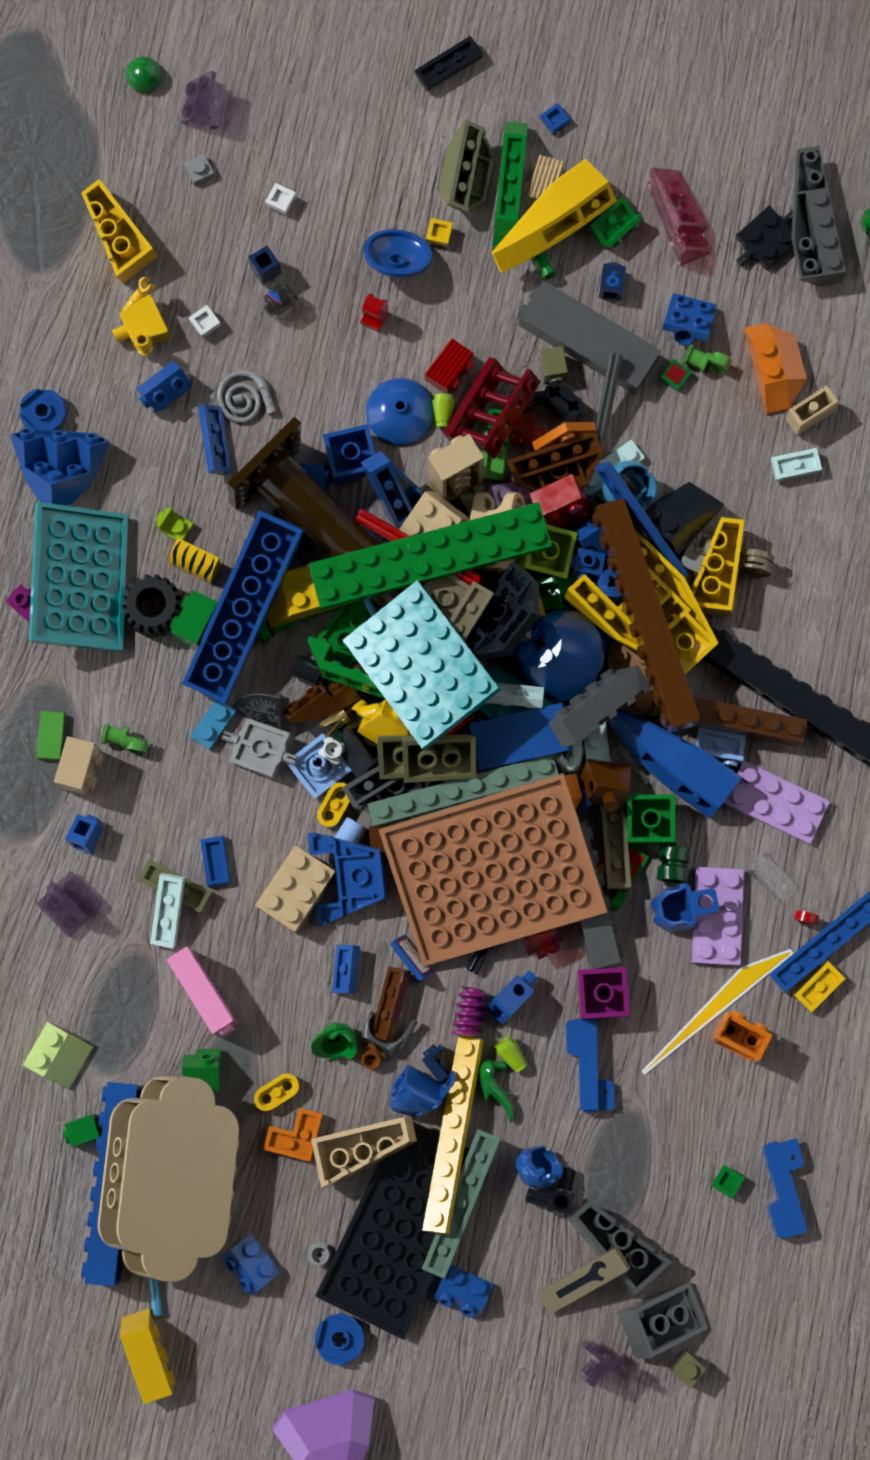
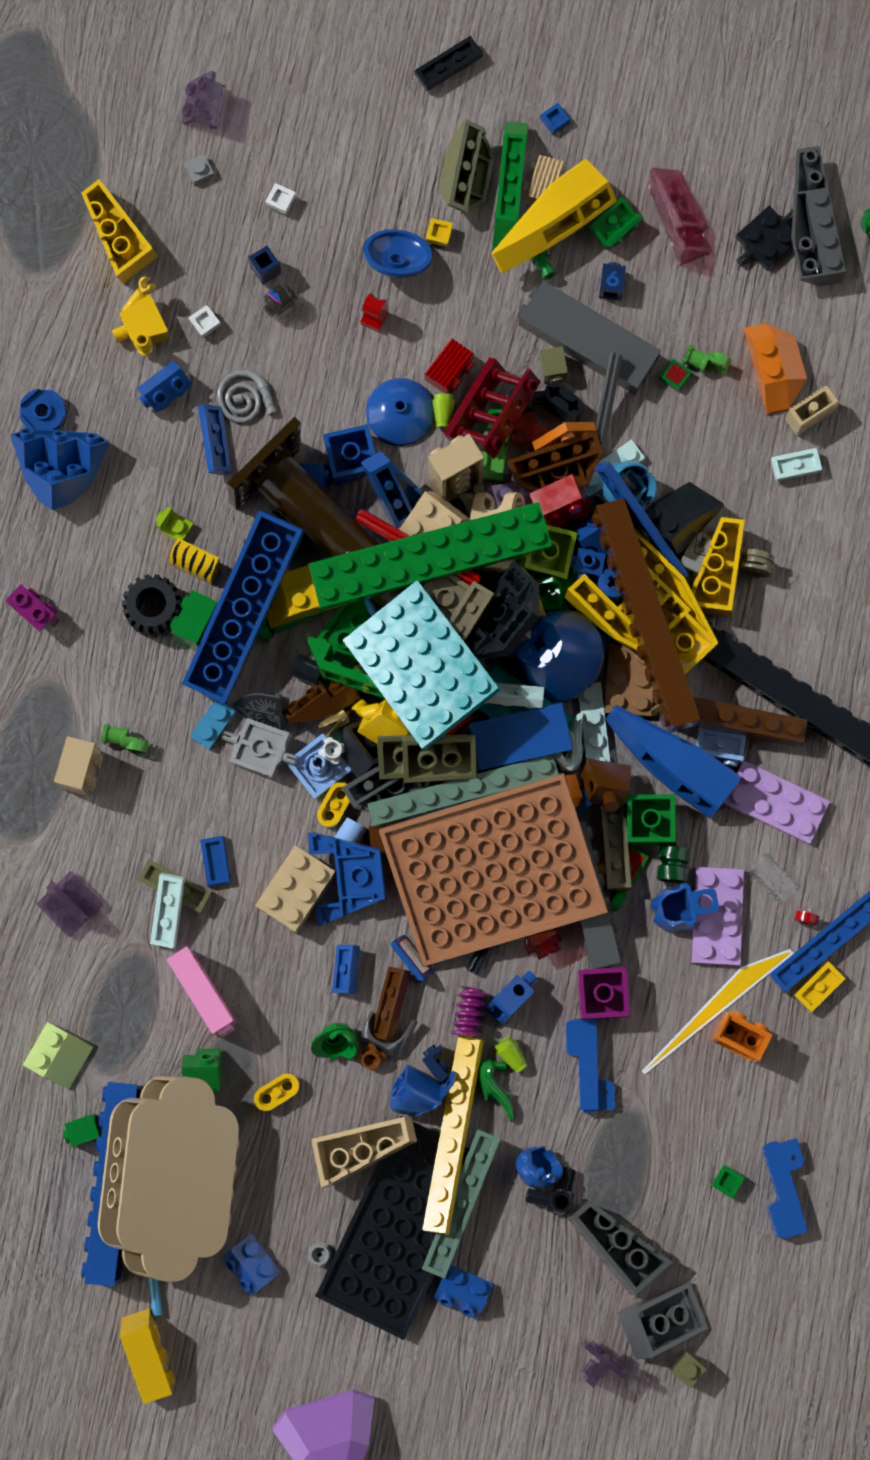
(50, 735): bright green tile -> none
(78, 577): teal plate -> none
(84, 833): blue brick -> none
(143, 74): green piece -> none
(295, 1142): orange plate -> none
(327, 1346): blue plate -> none
(583, 1280): dark tan tile -> none
(598, 704): dark grey wedge -> none
(689, 319): blue plate -> none

